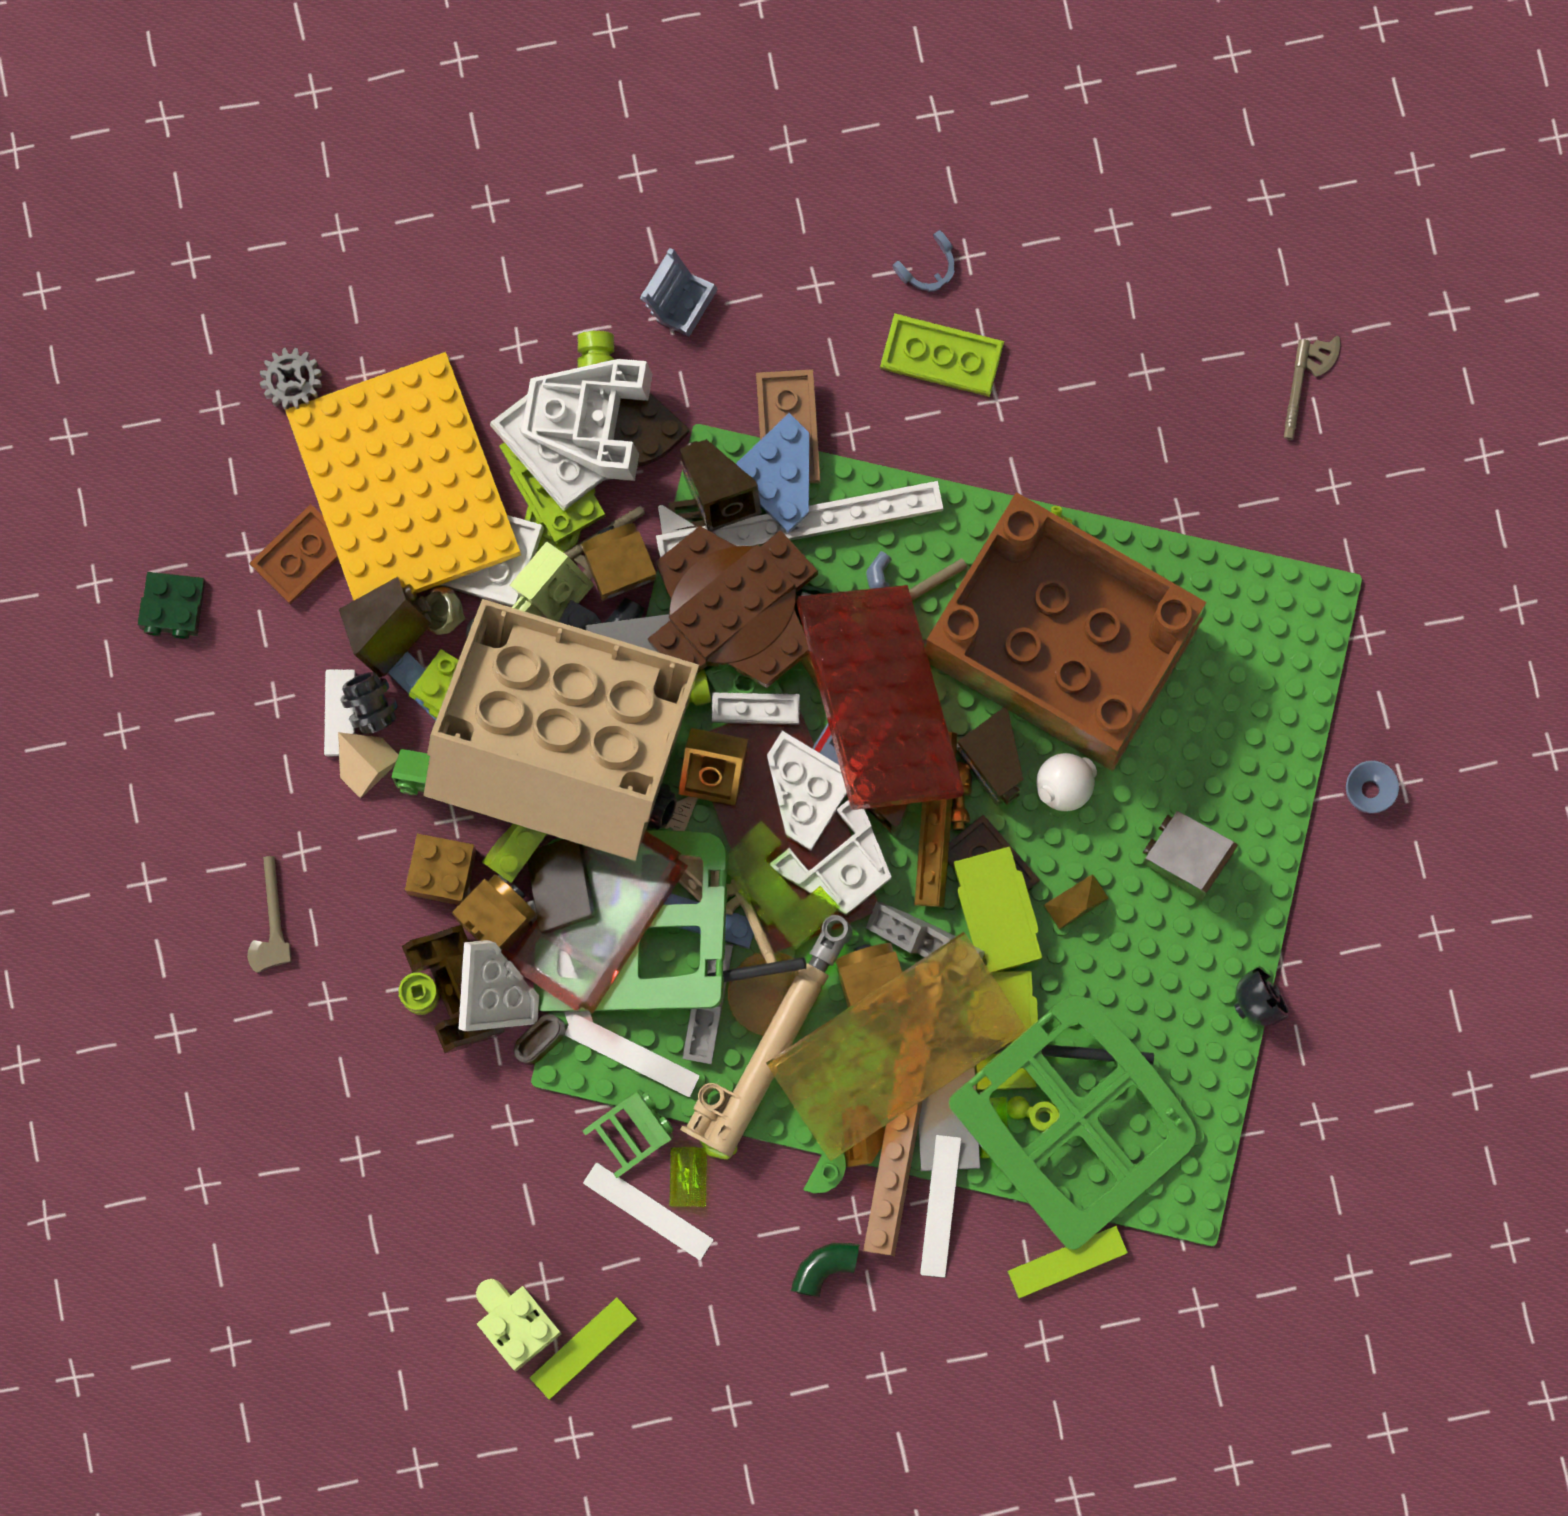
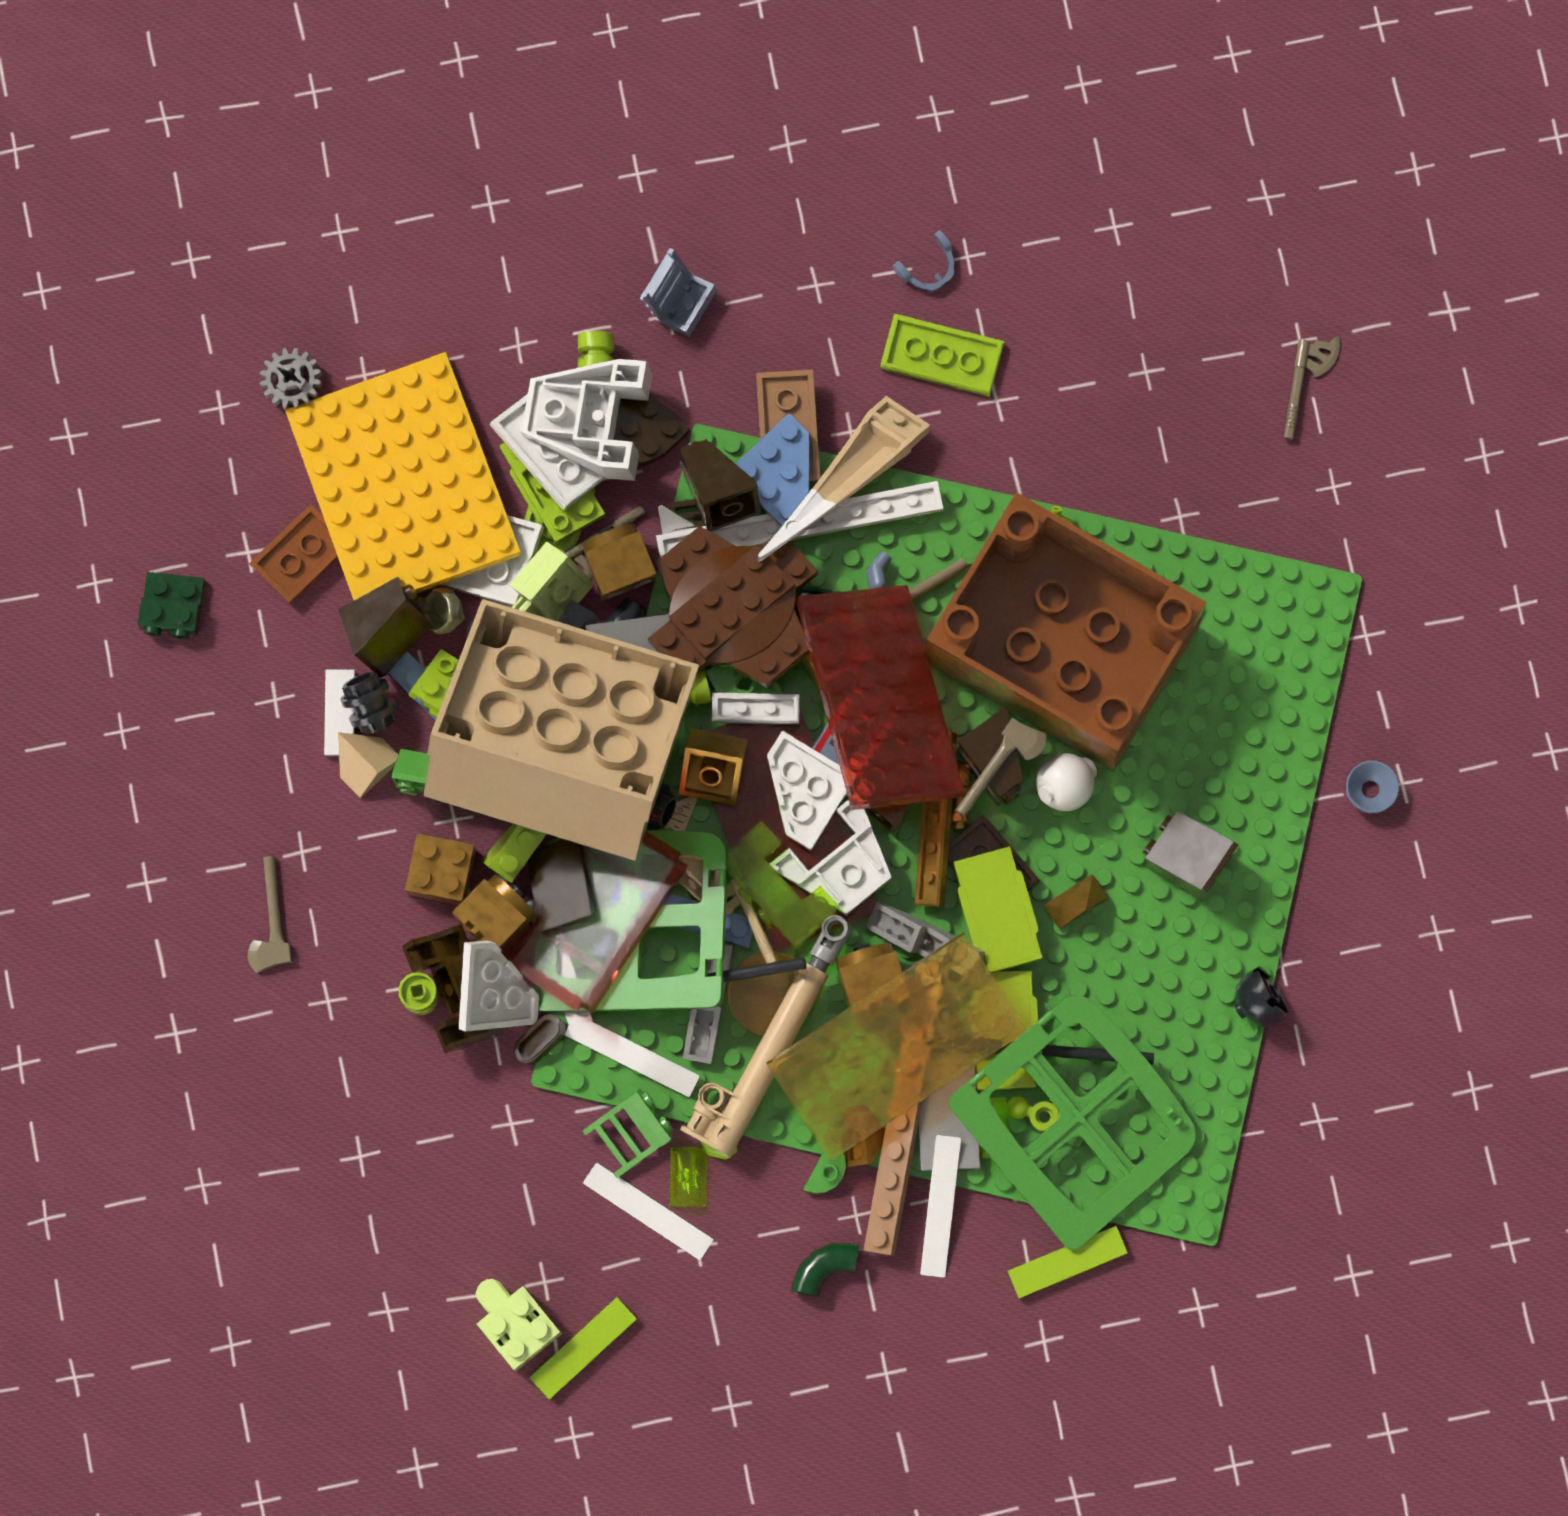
(874, 447): none -> tan plate
(1016, 736): none -> dark tan piece

